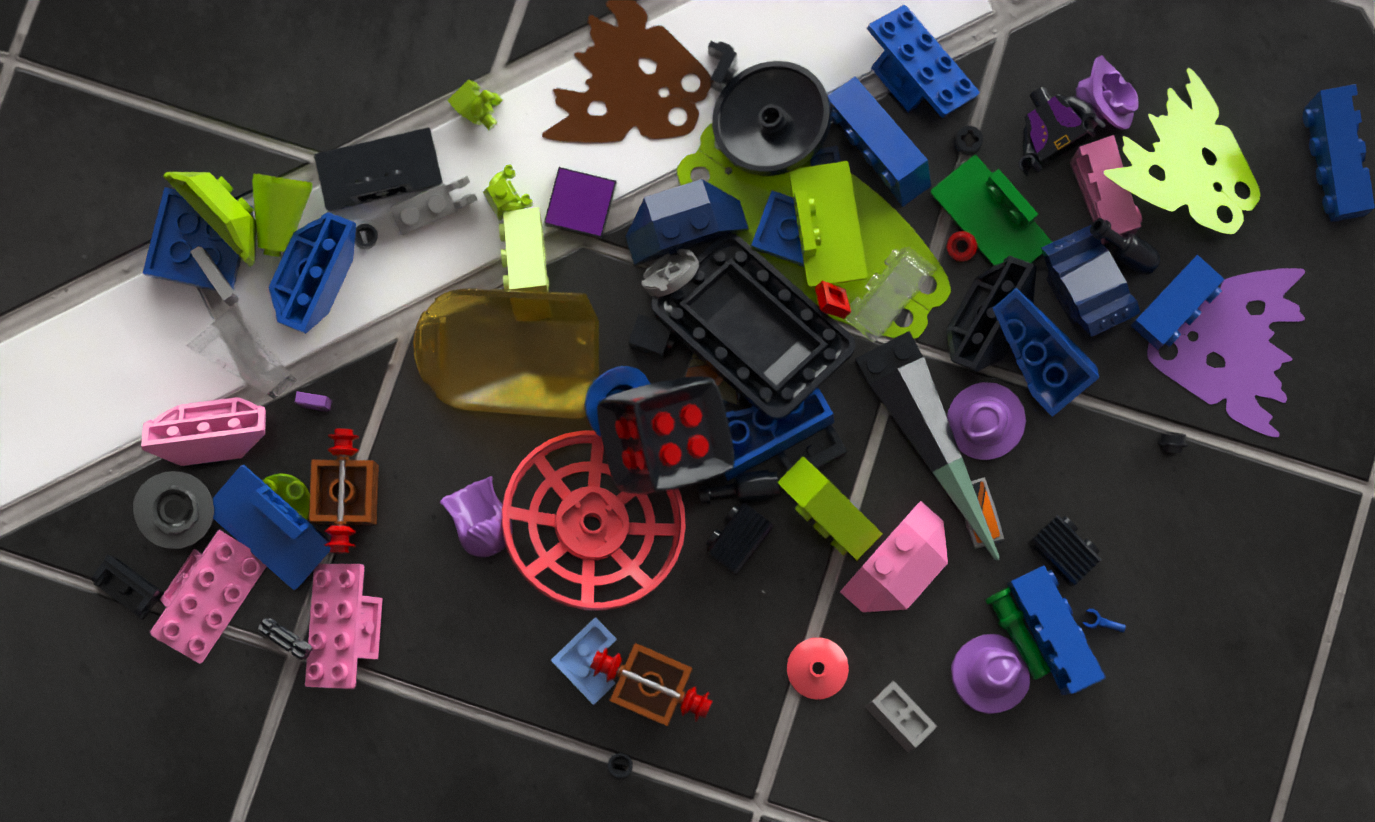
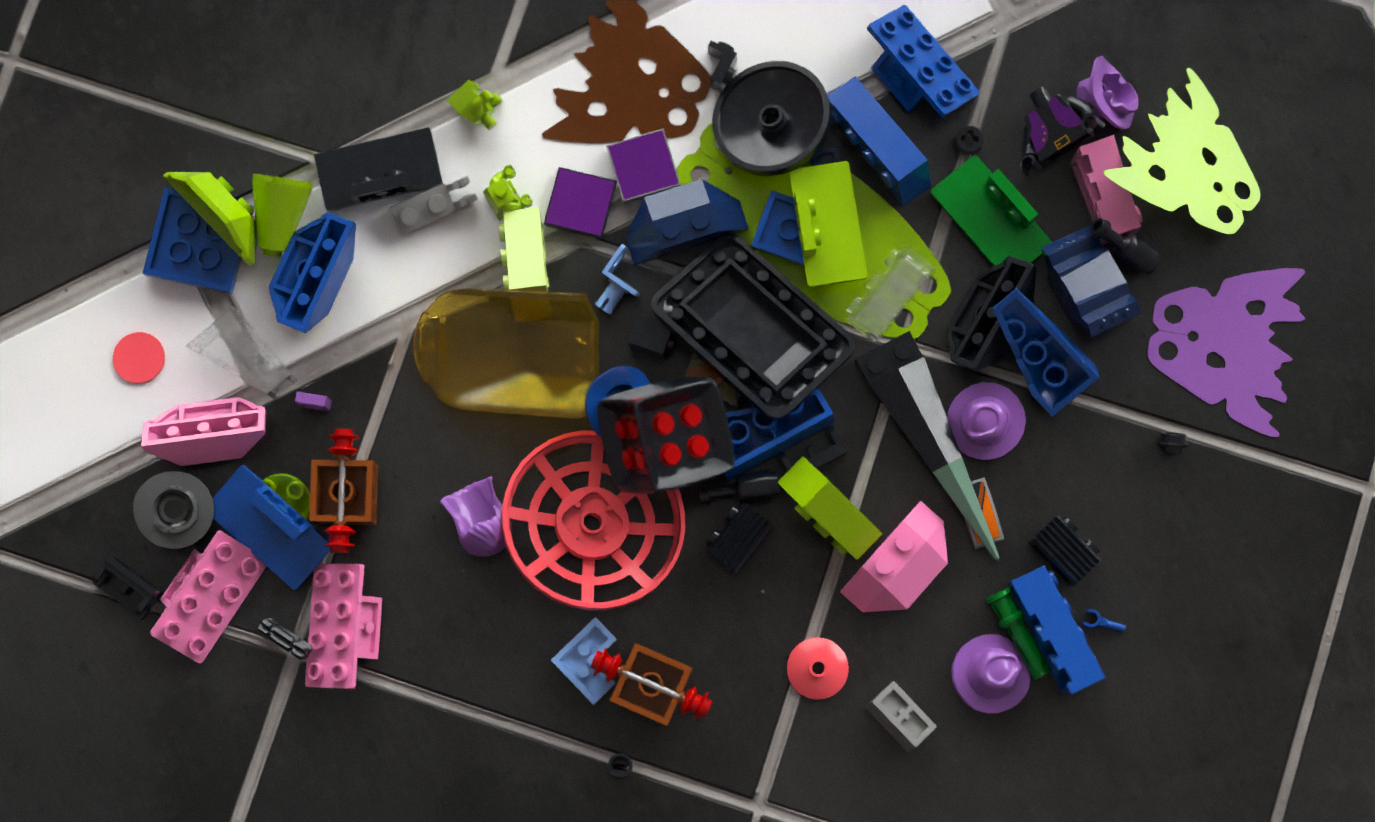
(138, 357): none -> coral piece
(214, 275): light grey tile -> none
(371, 236): black hinge -> none
(617, 287): none -> light blue bracket
(643, 165): none -> dark purple tile
(670, 273): light grey tile -> none
(832, 299): red plate -> none
(953, 249): red plate -> none
(1178, 303): blue brick -> none
(1339, 153): blue wedge -> none

